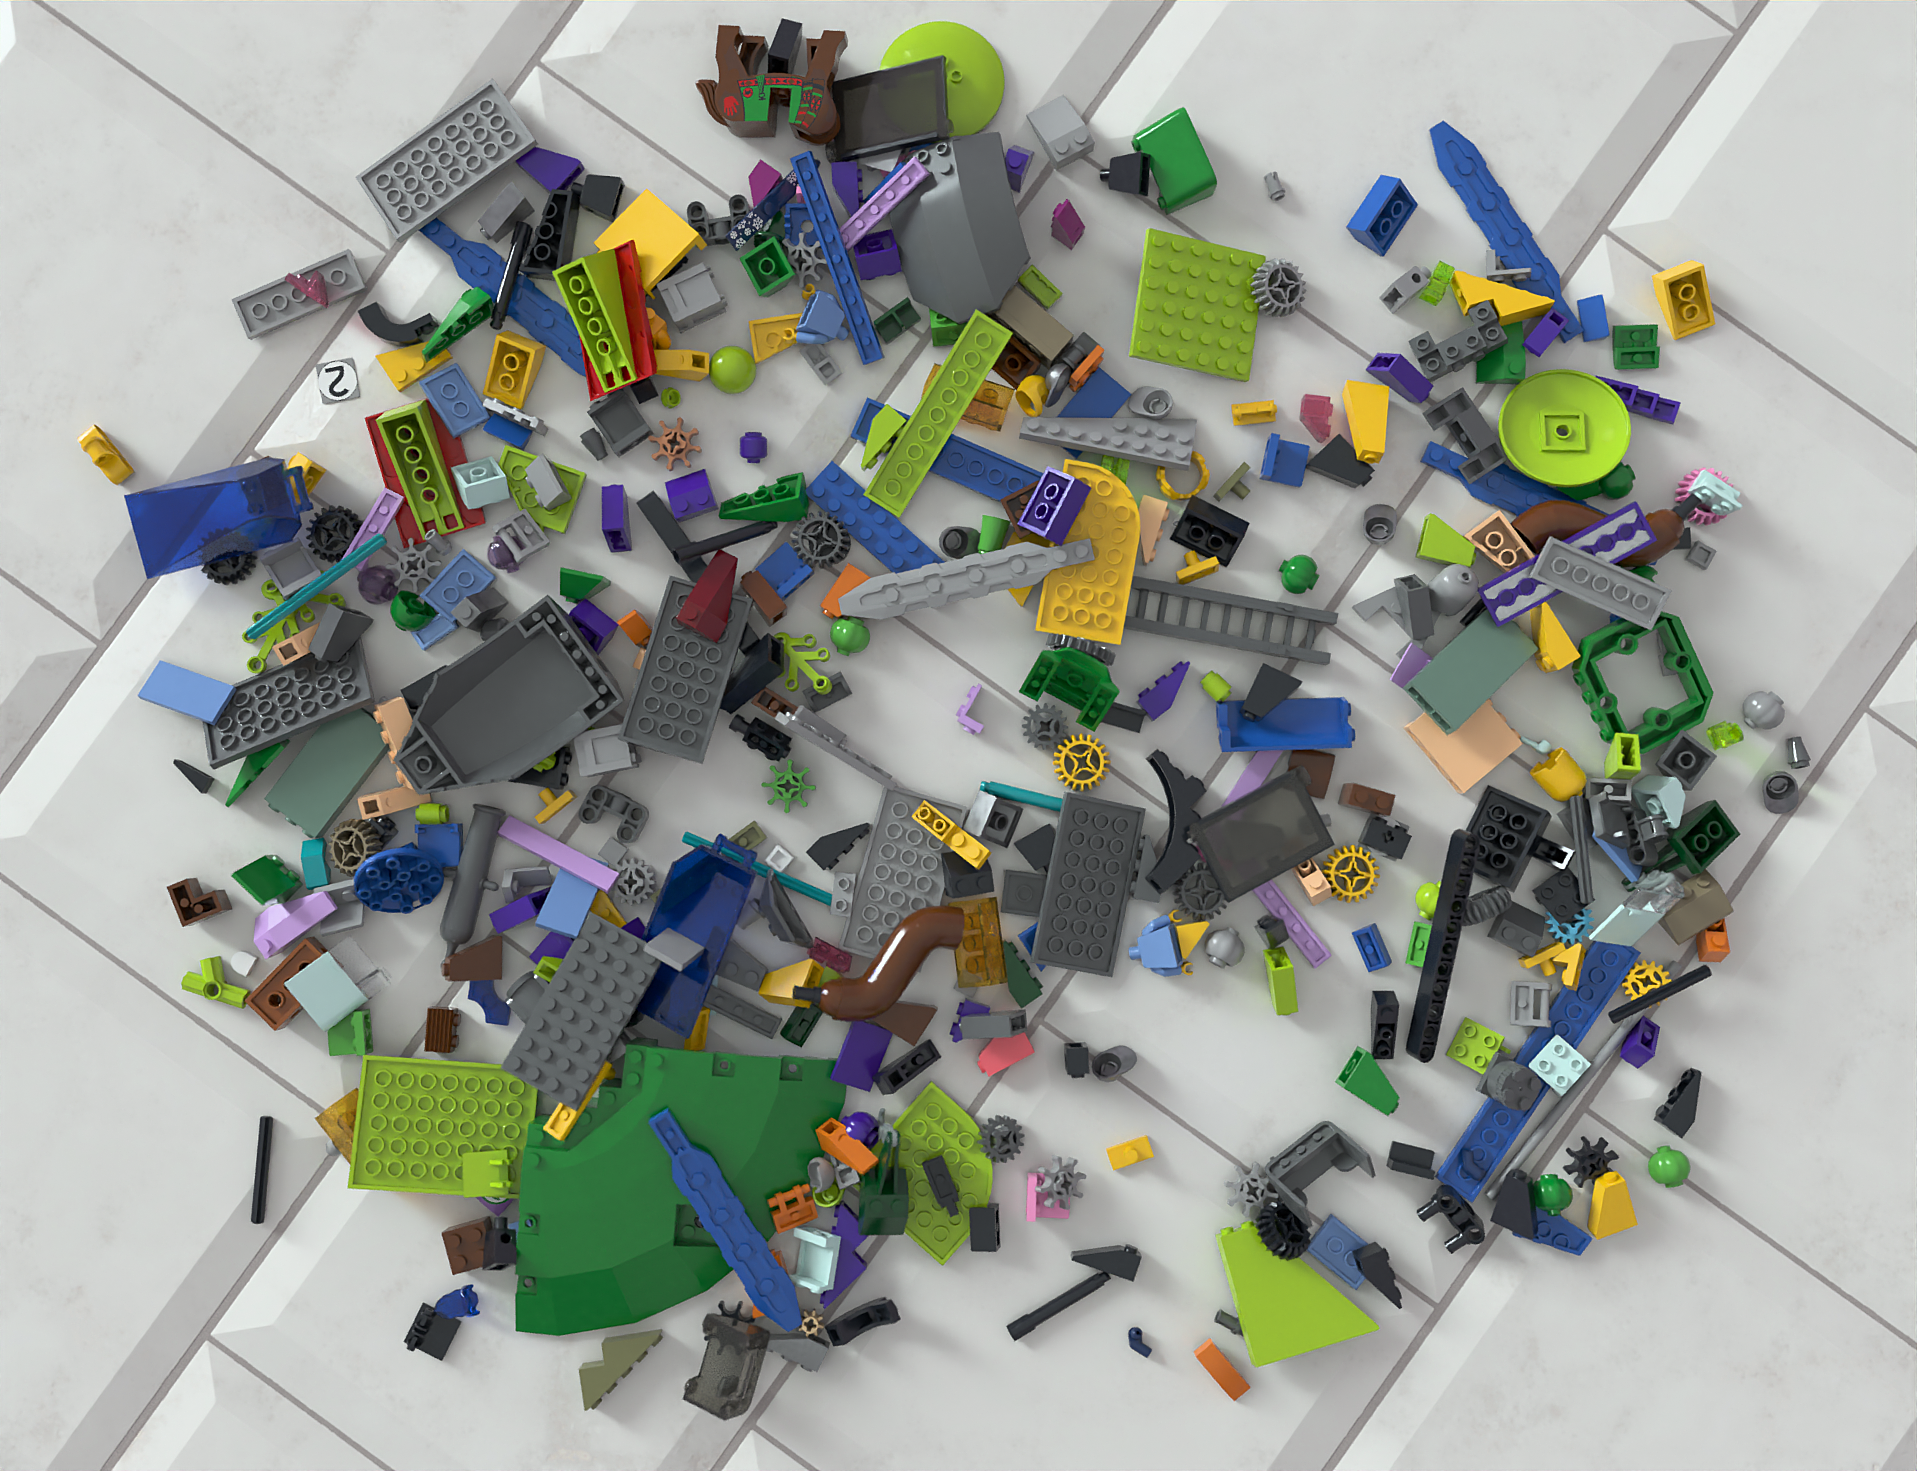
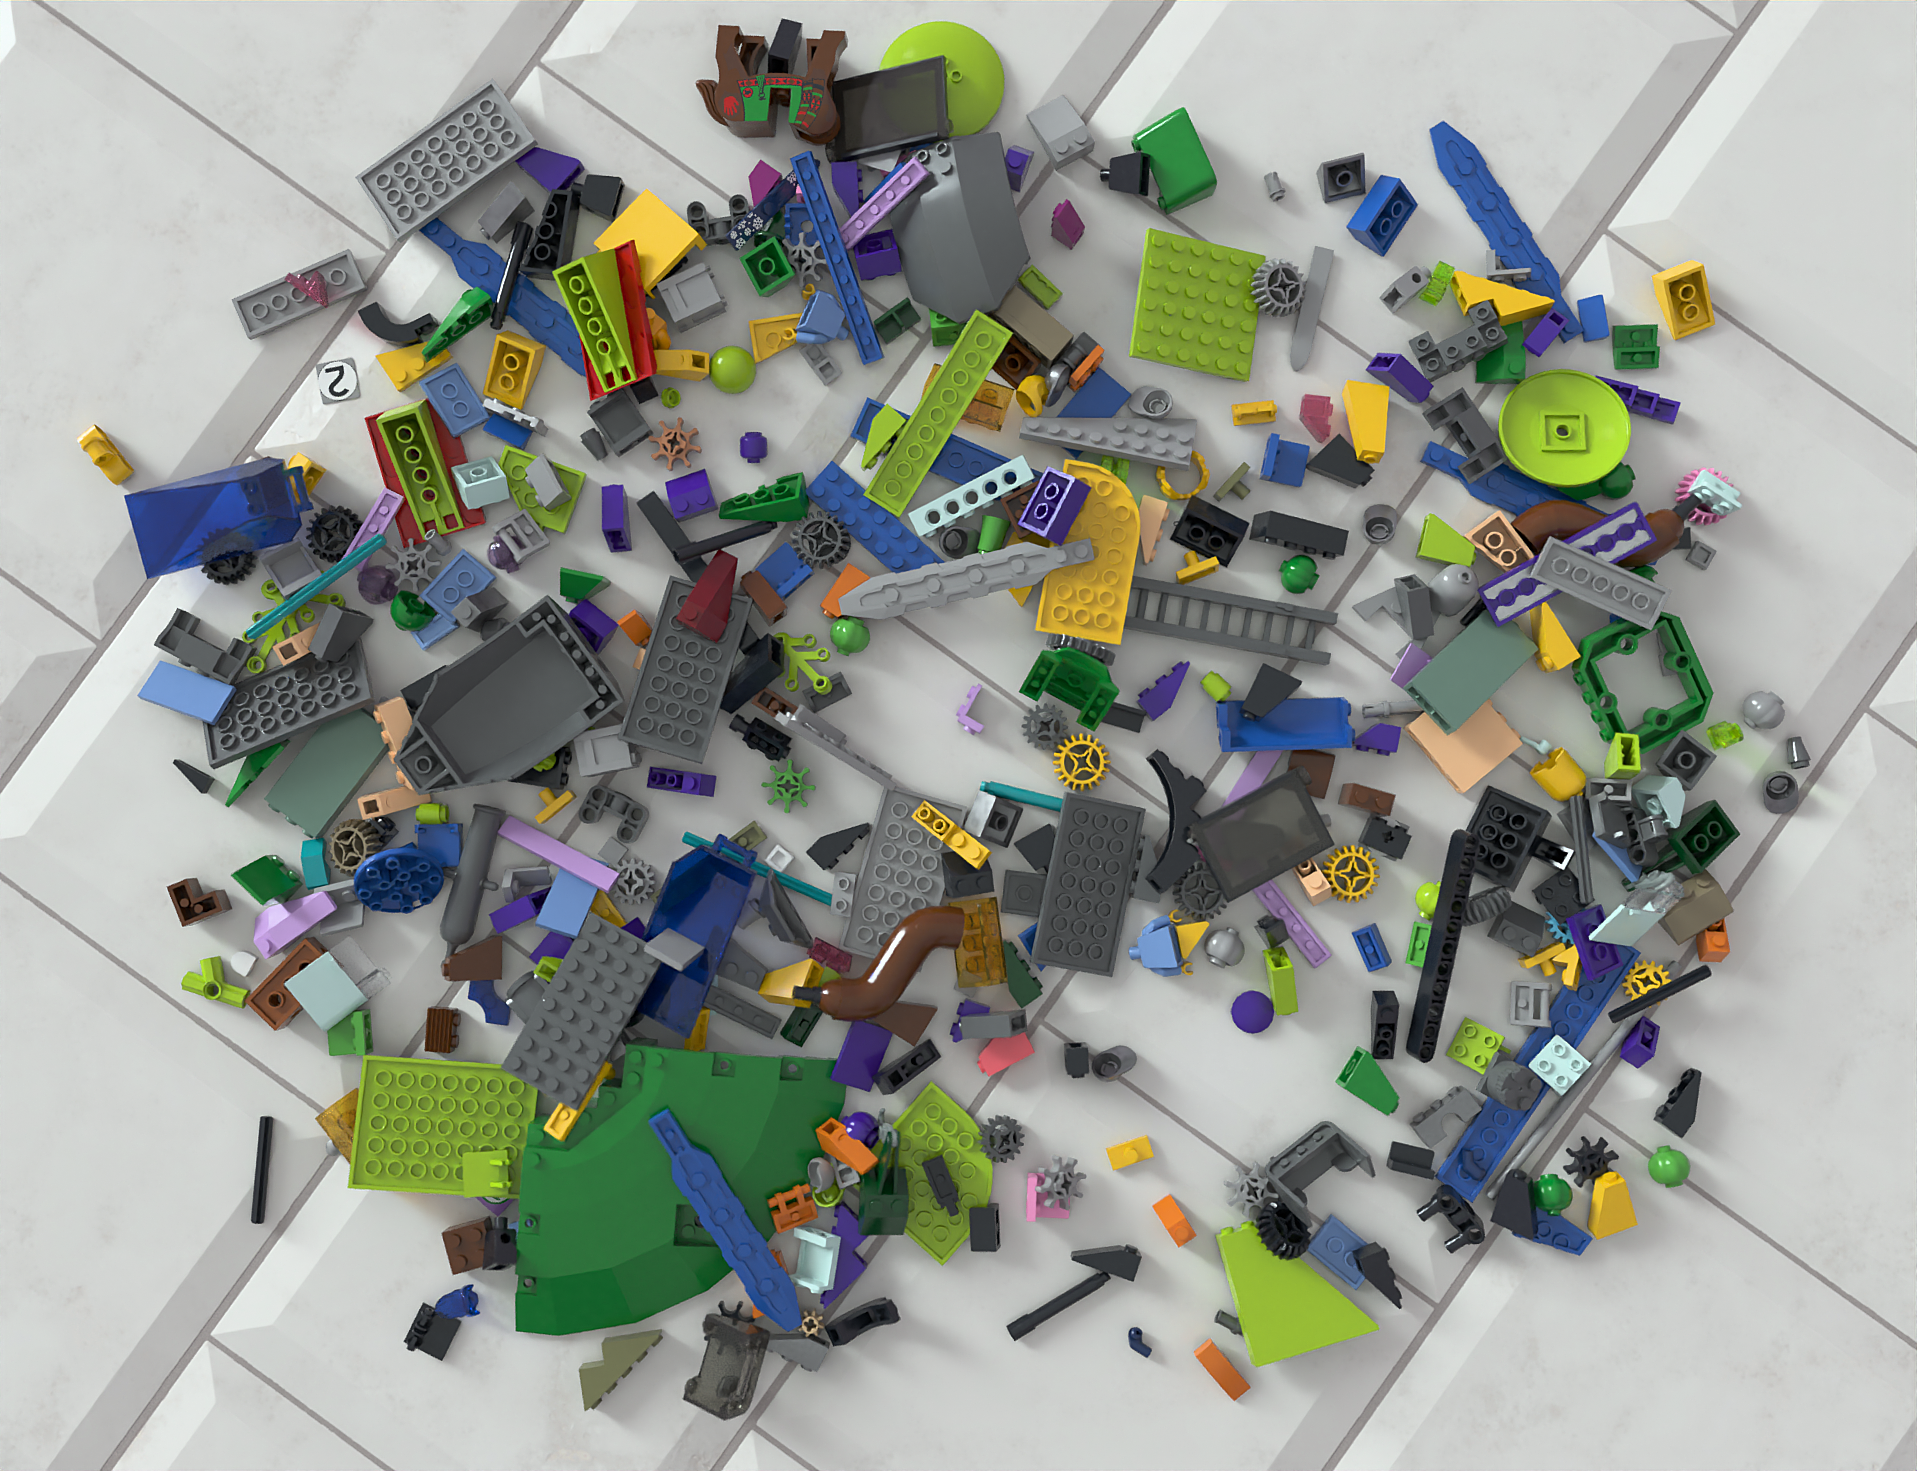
(211, 660): none -> dark grey bracket
(681, 781): none -> dark purple slope
(920, 516): none -> light aqua brick
(1174, 1220): none -> orange slope
(1252, 1012): none -> dark purple dish
(1299, 534): none -> black wedge
(1310, 307): none -> light grey piece
(1342, 177): none -> flat silver slope
(1379, 737): none -> dark purple slope
(1392, 708): none -> light grey pin
(1428, 1124): none -> flat silver arch
(1596, 956): none -> dark purple tile

